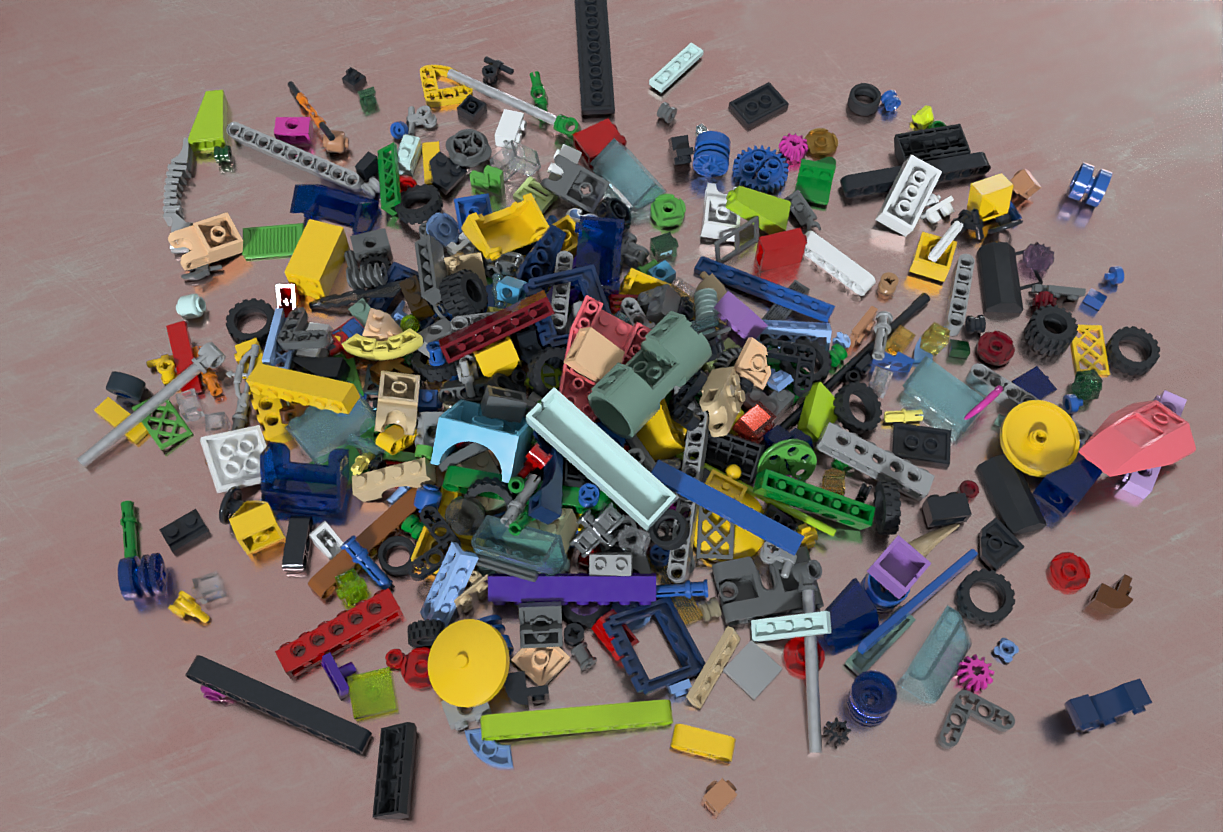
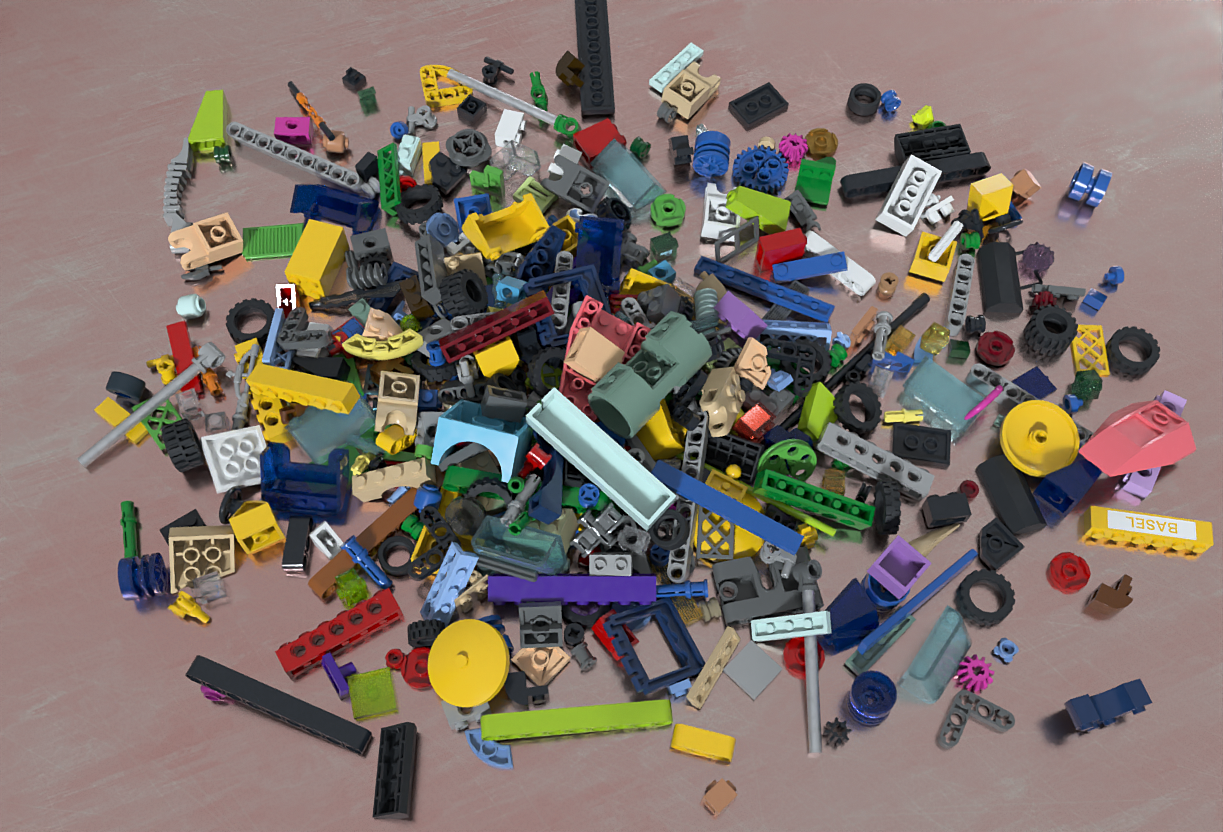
(183, 445): none -> black tyre
(199, 552): none -> tan wedge
(568, 69): none -> dark brown brick
(640, 147): none -> dark green wheel
(690, 90): none -> tan brick
(767, 142): none -> tan tile
(809, 267): none -> blue plate
(970, 240): none -> green wheel
(1148, 529): none -> yellow brick

